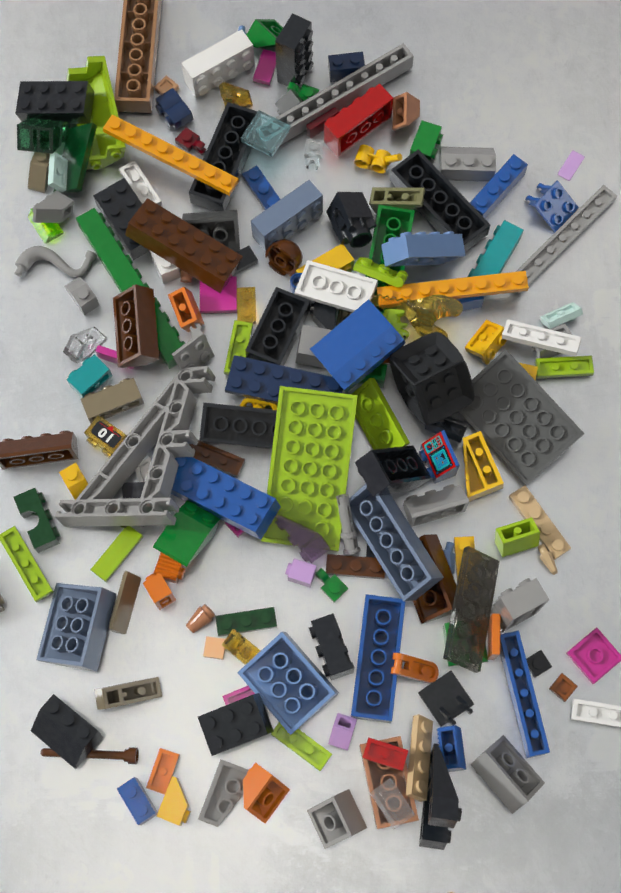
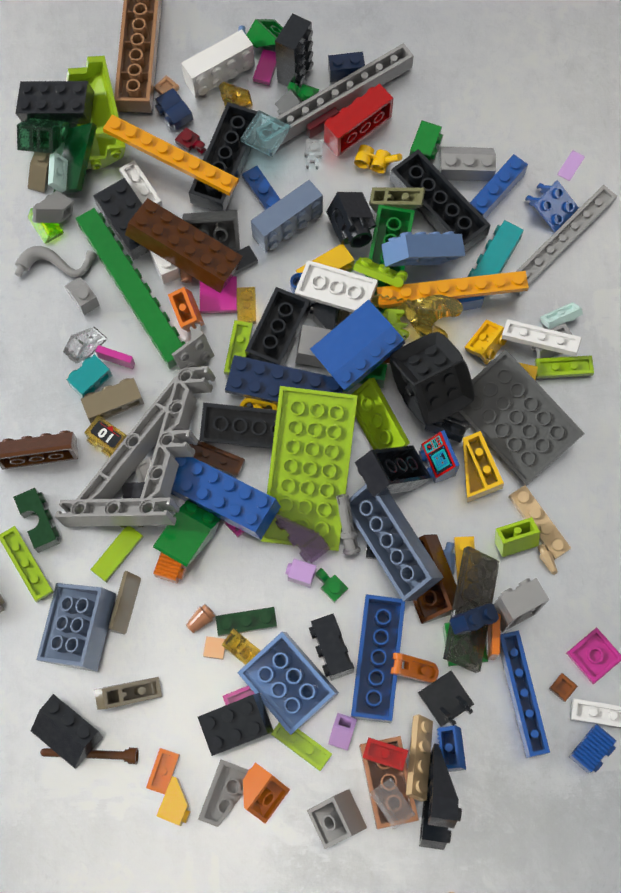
(74, 480): yellow slope -> none
(135, 327): reddish brown slope -> none
(137, 801): blue brick -> none
(159, 590): orange brick -> none
(284, 257): reddish brown cylinder -> none
(354, 566): reddish brown plate -> none
(405, 110): nougat slope -> none
(435, 505): light grey slope -> none
(474, 619): none -> dark blue brick
(508, 774): light grey slope -> none
(538, 663): black plate -> none
(593, 748): none -> blue brick

